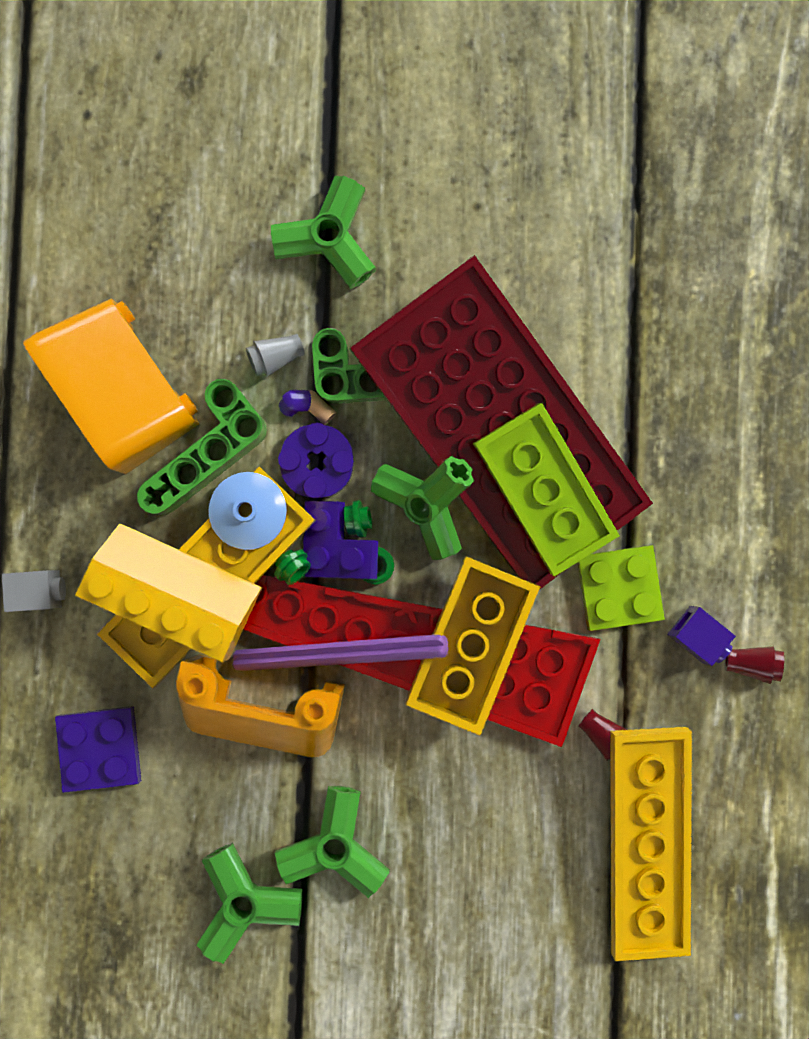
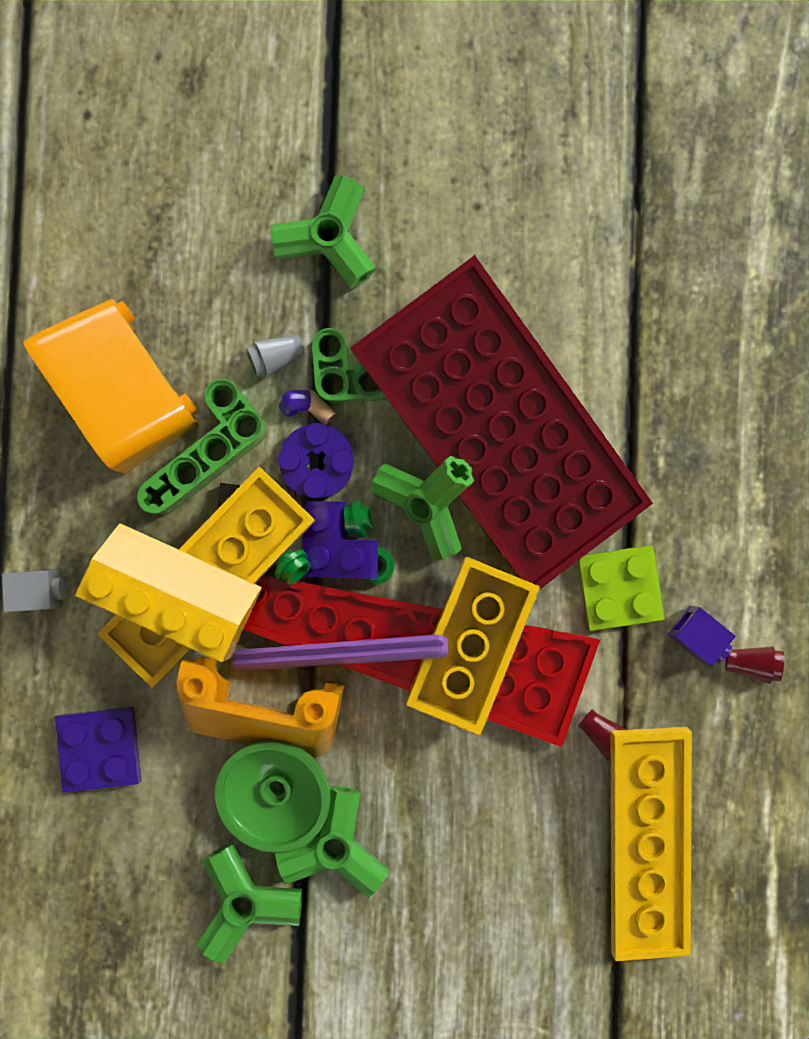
(259, 811): none -> bright green dish
(267, 513): light blue dish -> none
(546, 489): lime plate -> none

